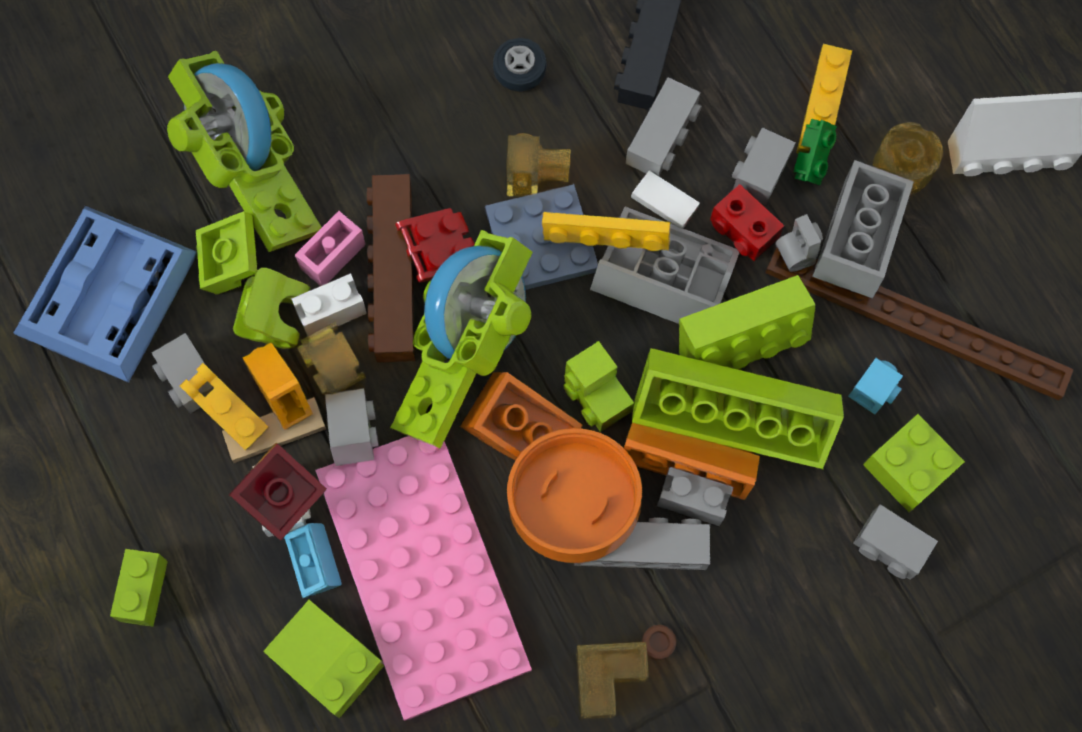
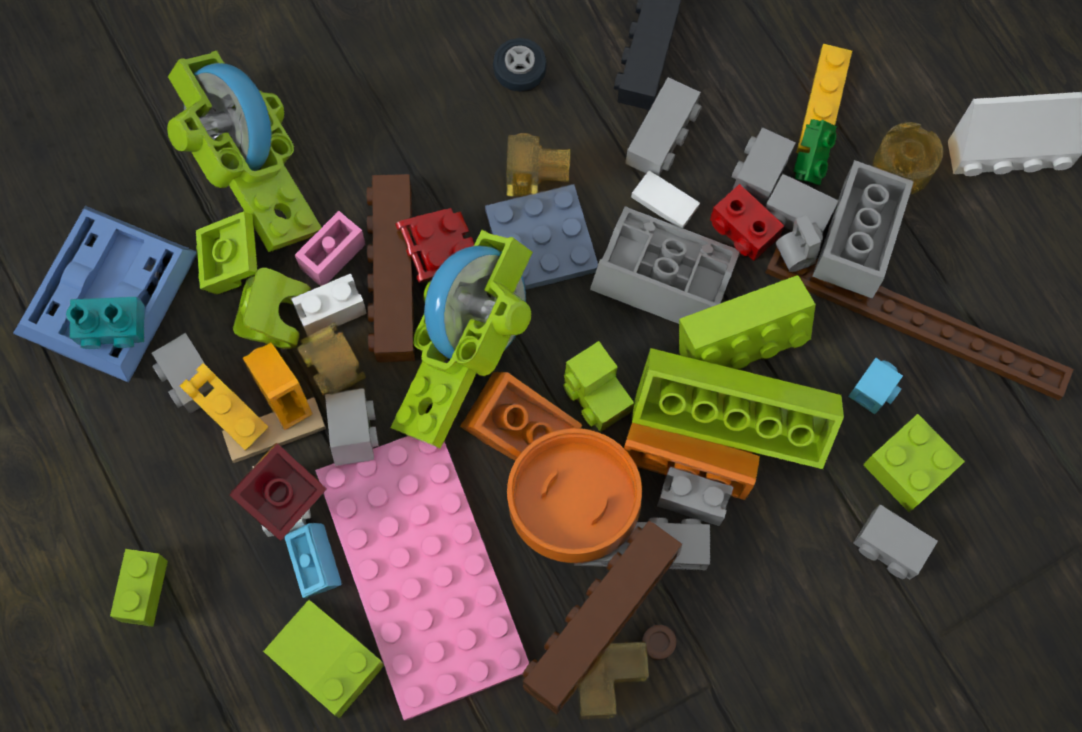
(106, 321): none -> teal brick
(601, 617): none -> reddish brown brick
(606, 231): yellow plate -> none
(794, 199): none -> light grey brick

